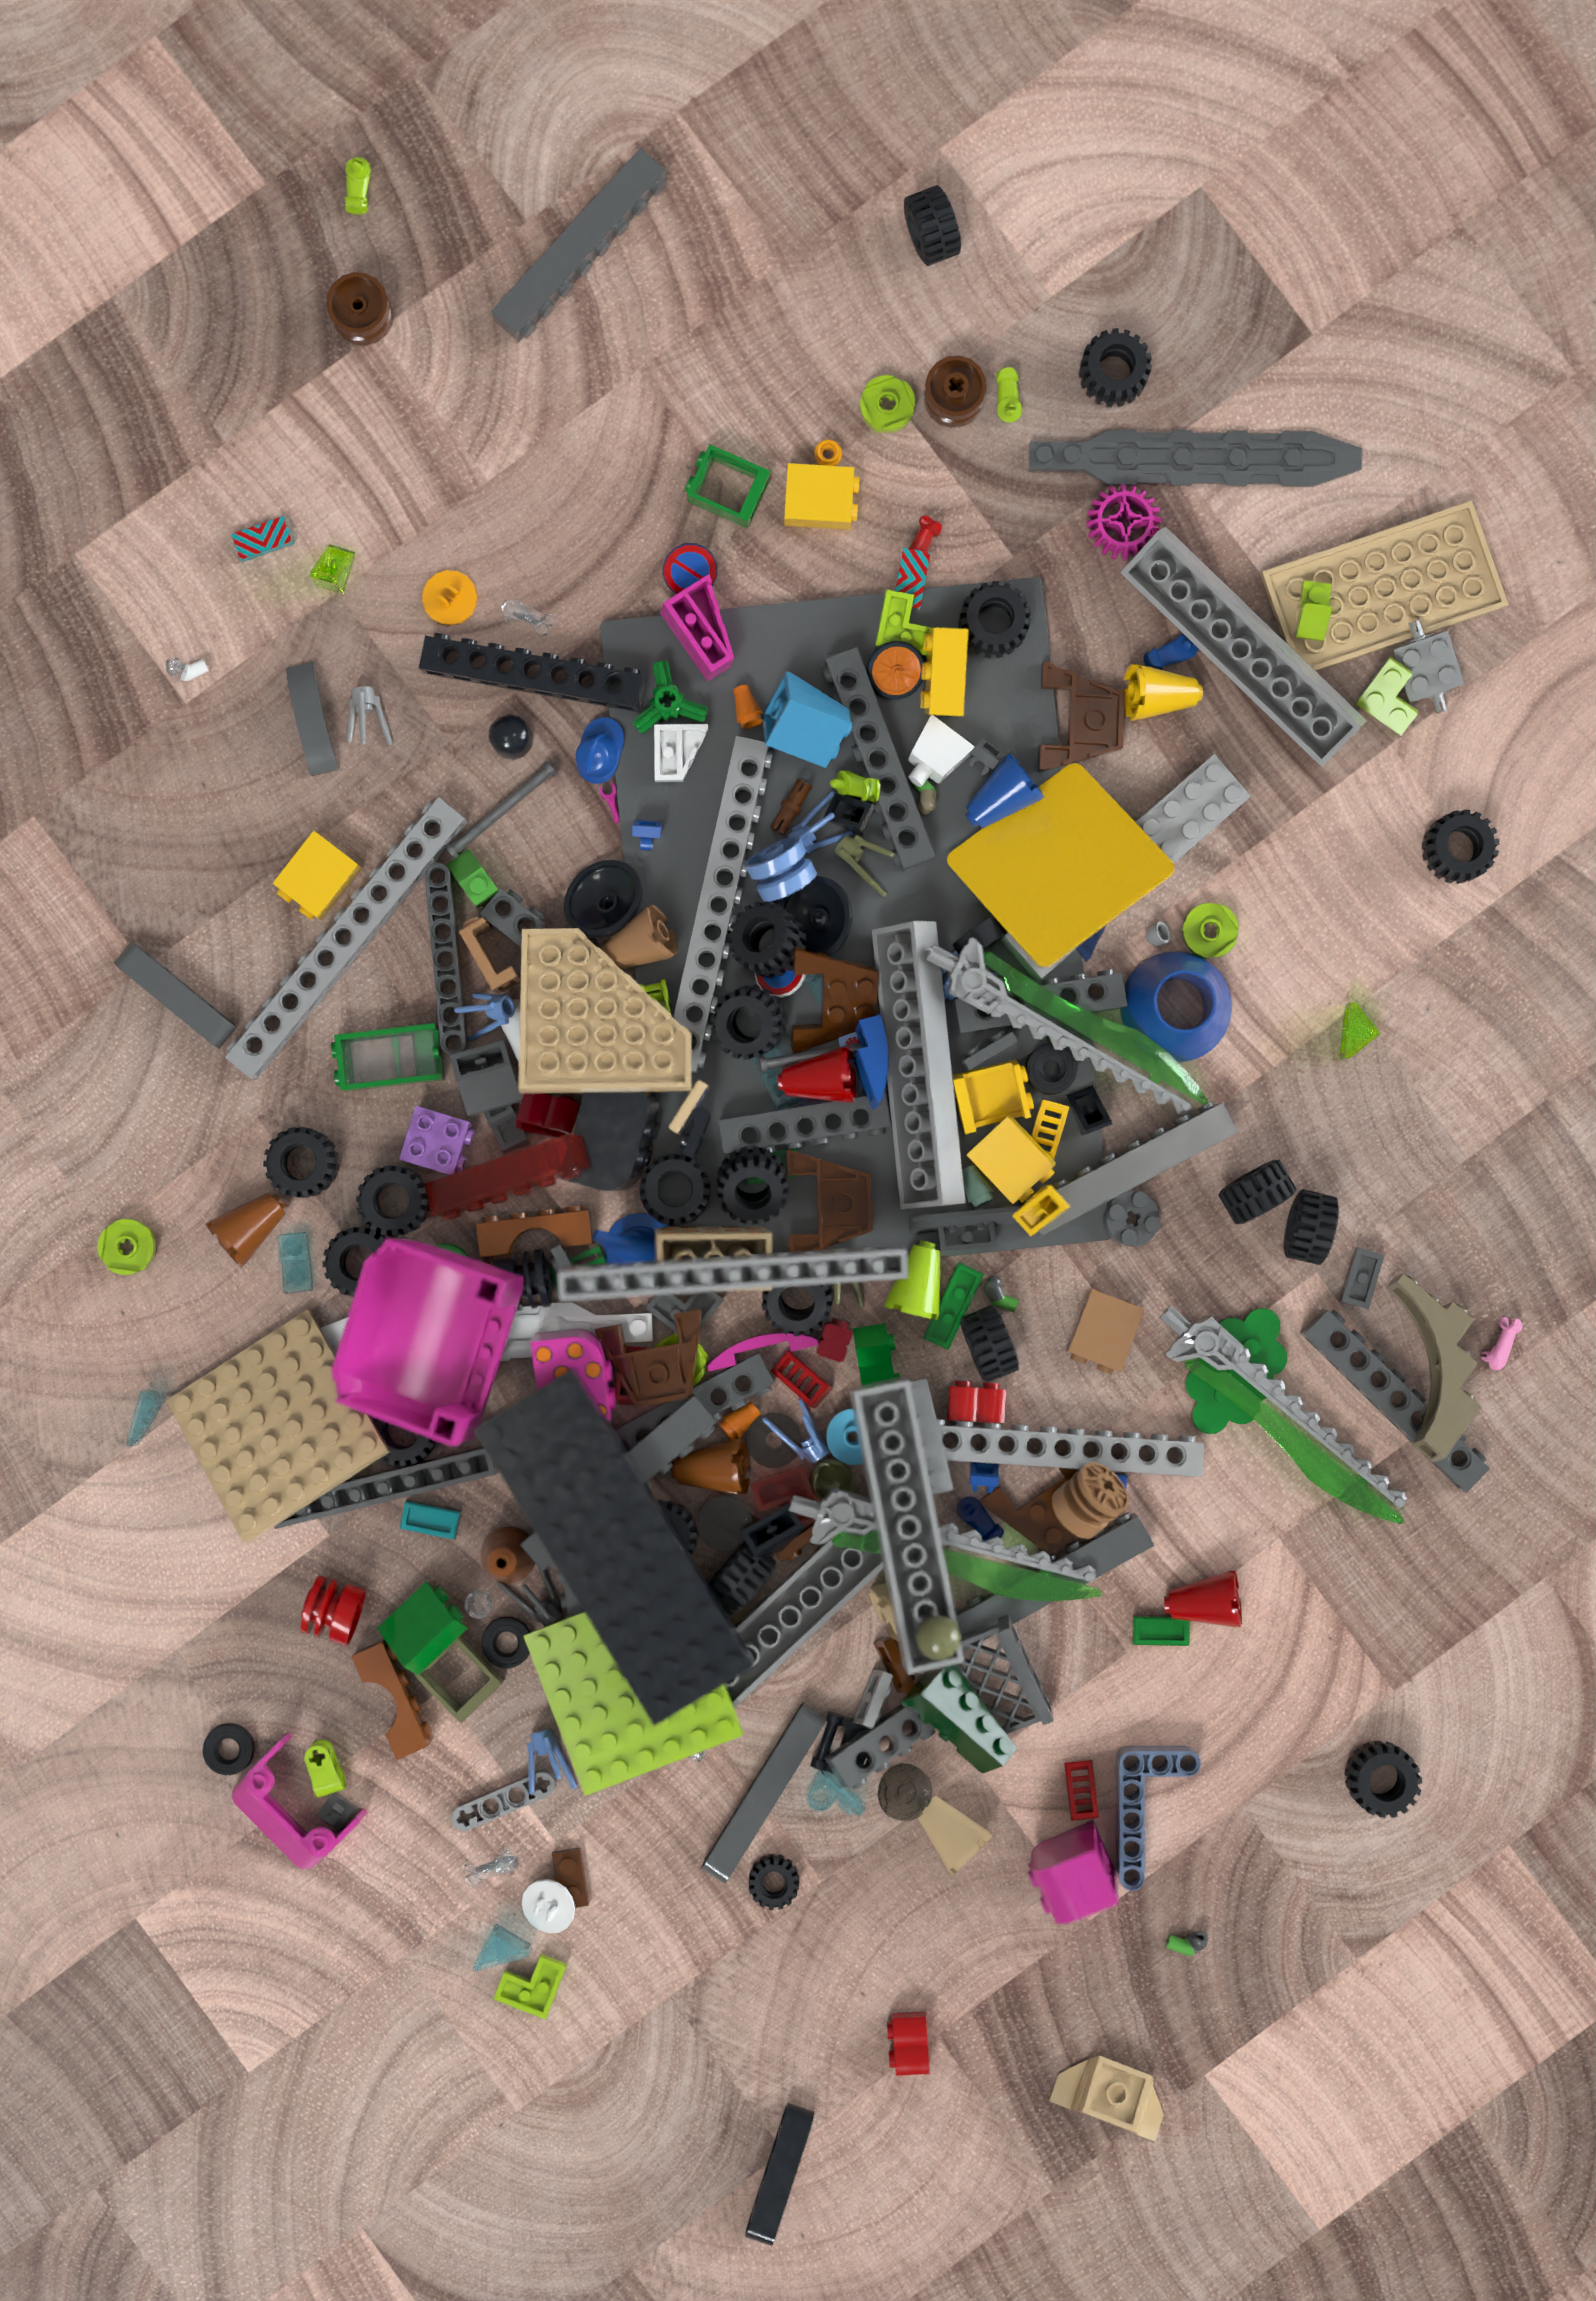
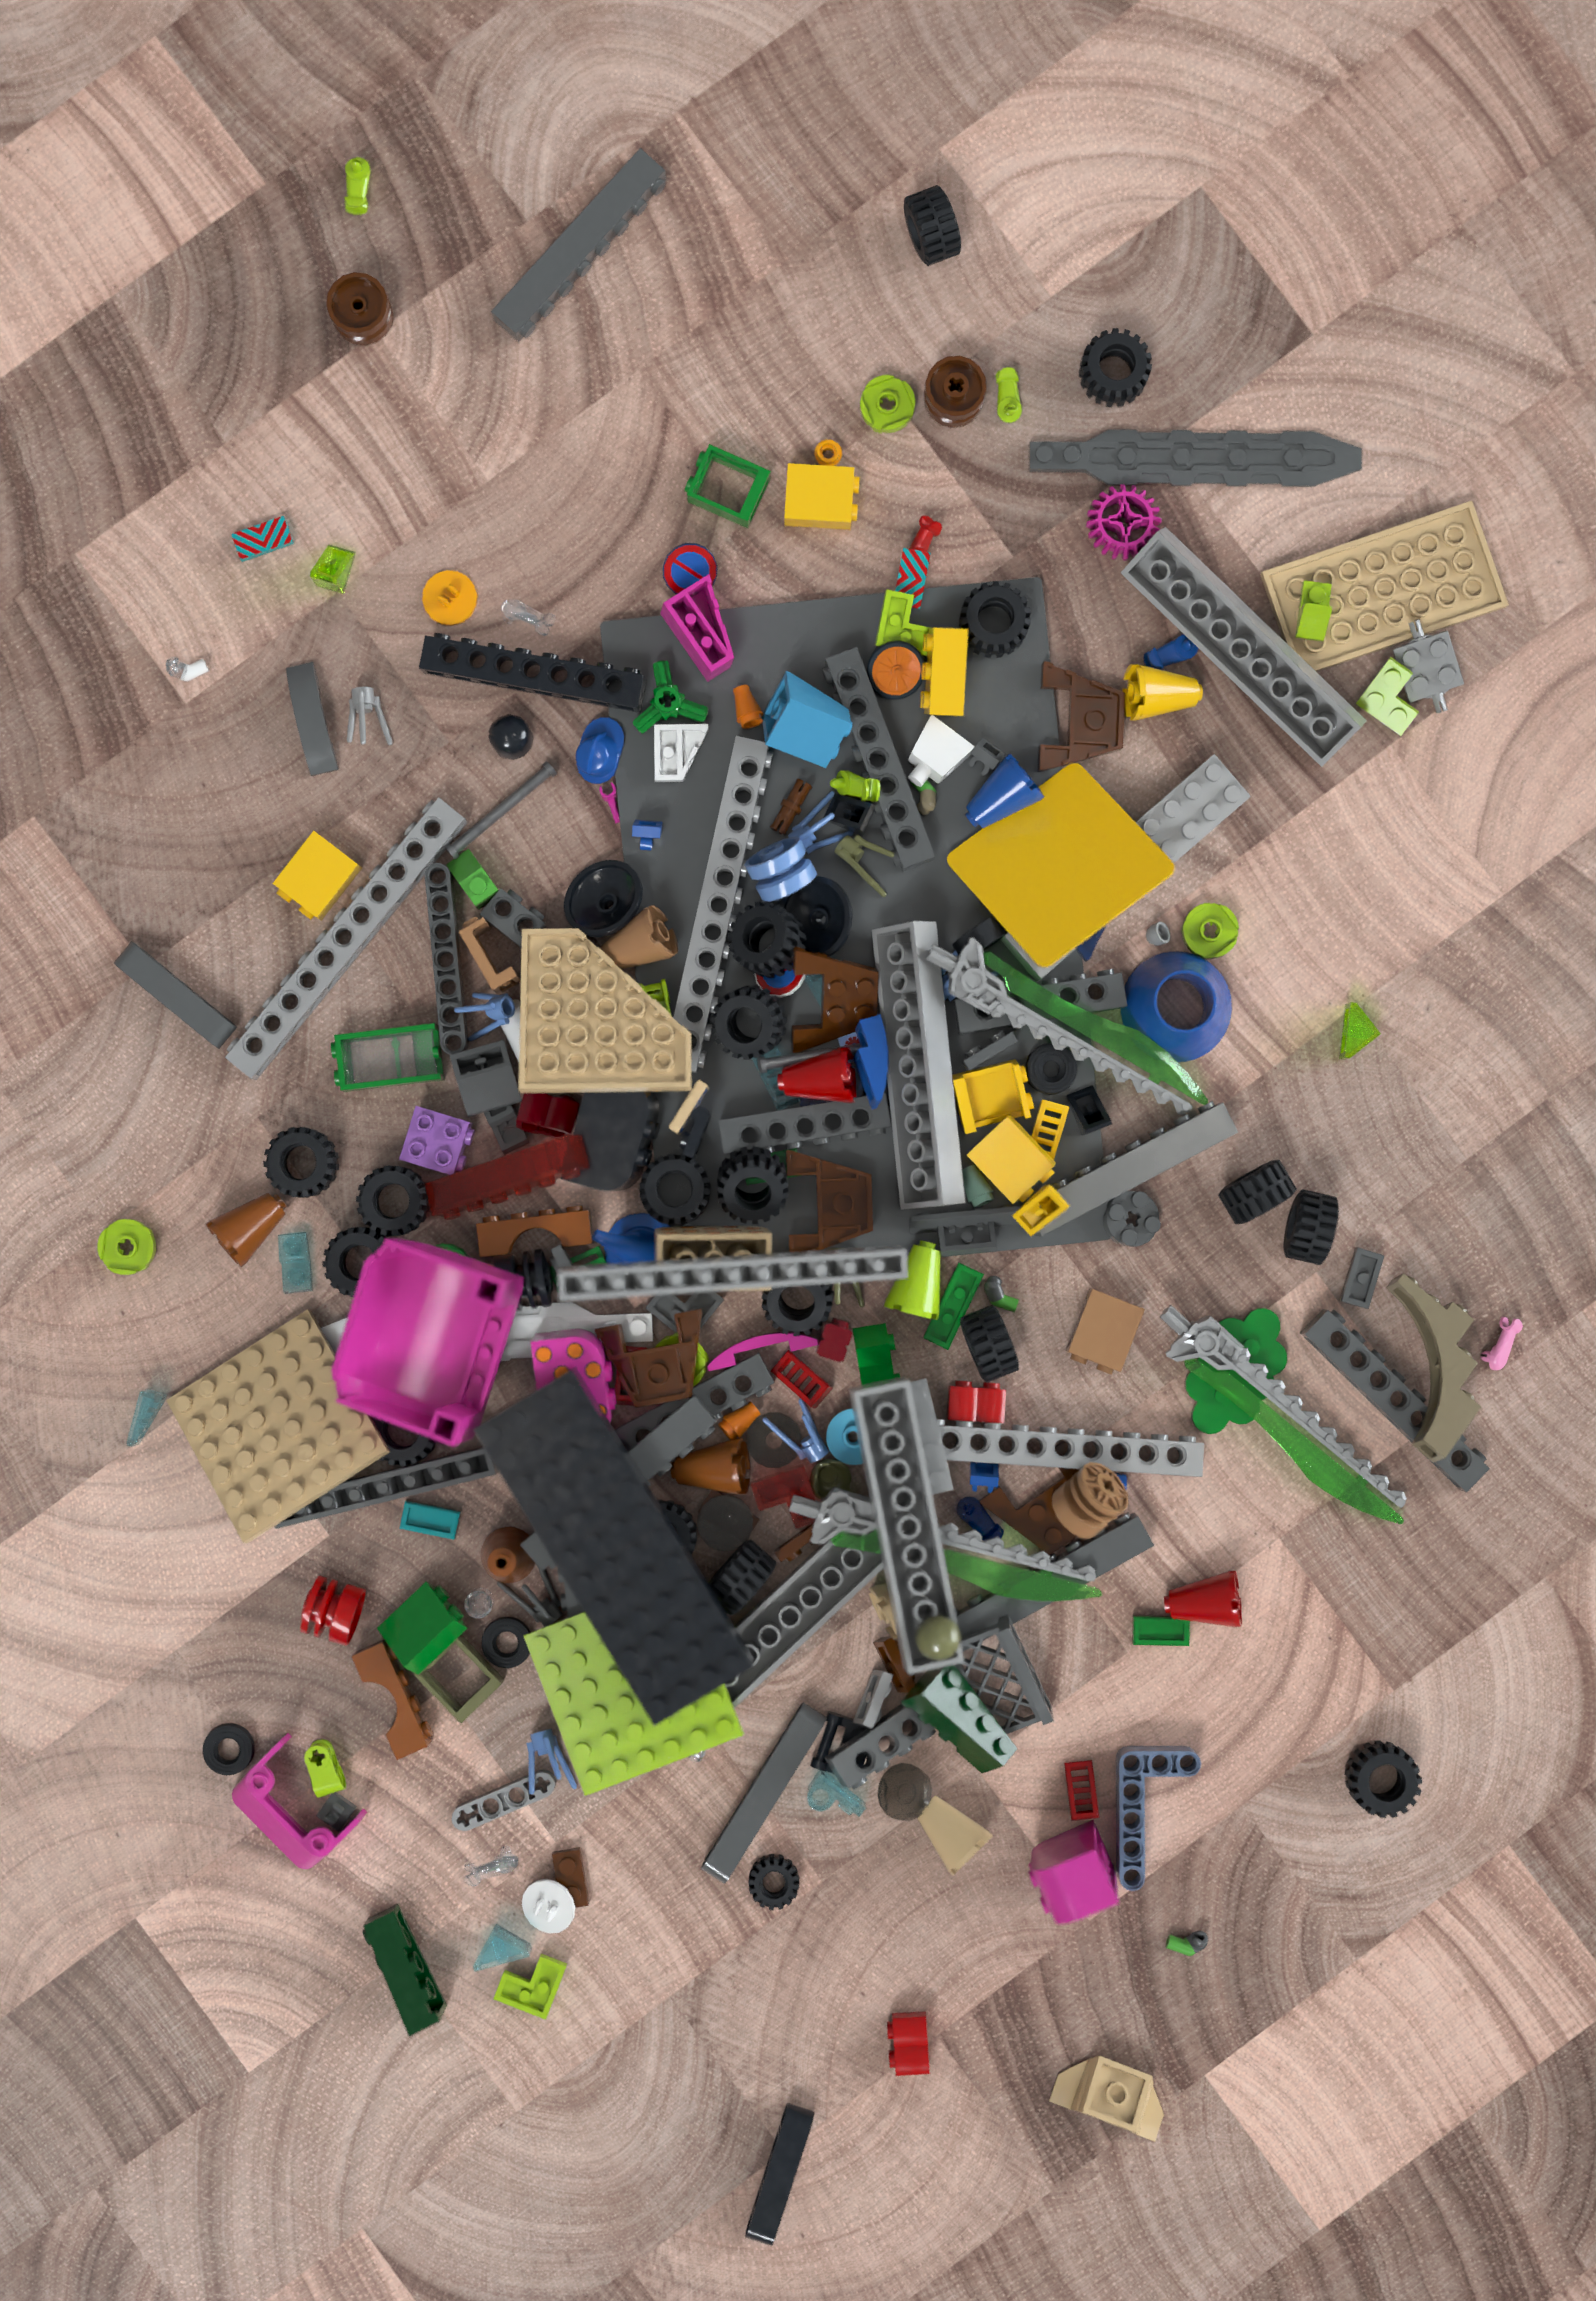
(404, 1970): none -> dark green wedge
(772, 1532): black slope -> none
(1482, 840): black tyre -> none

